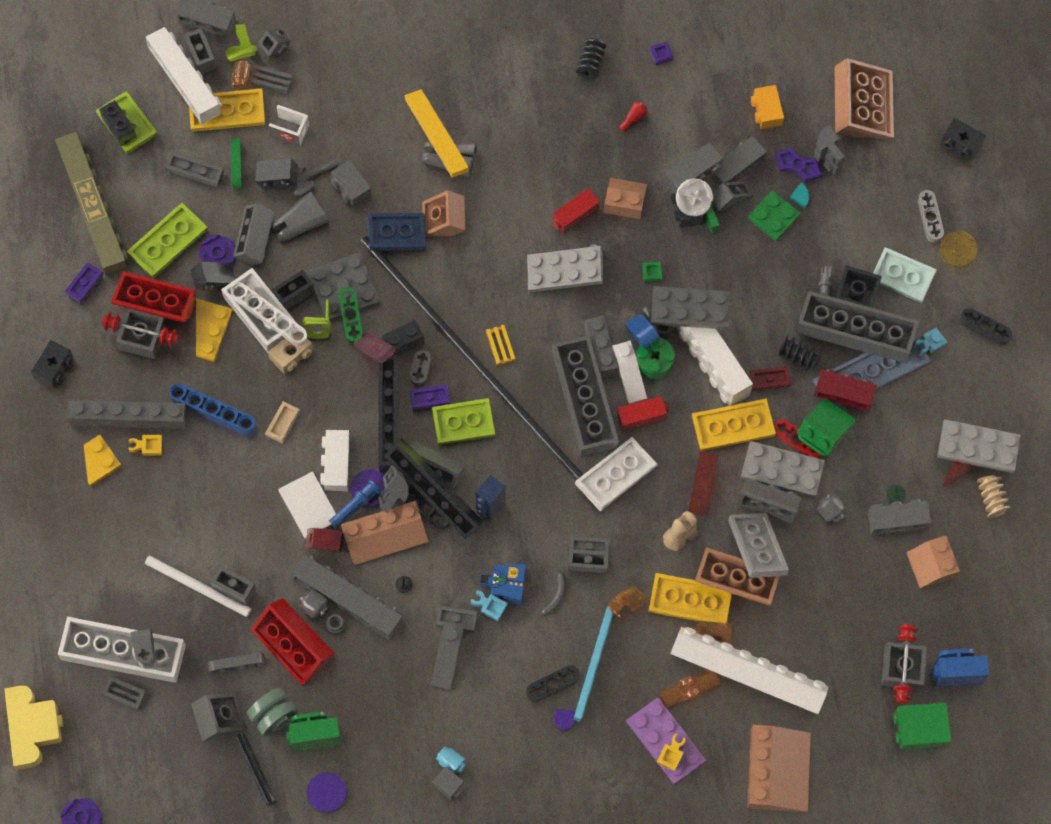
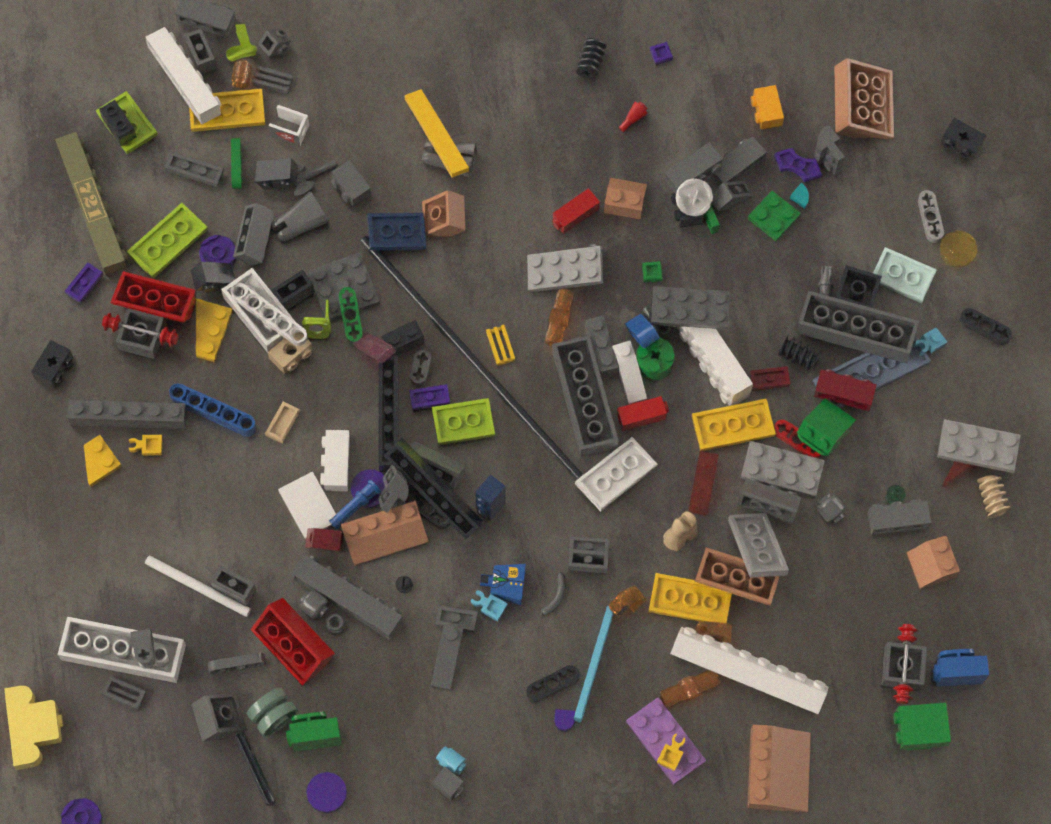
(559, 317): none -> clear orange piece

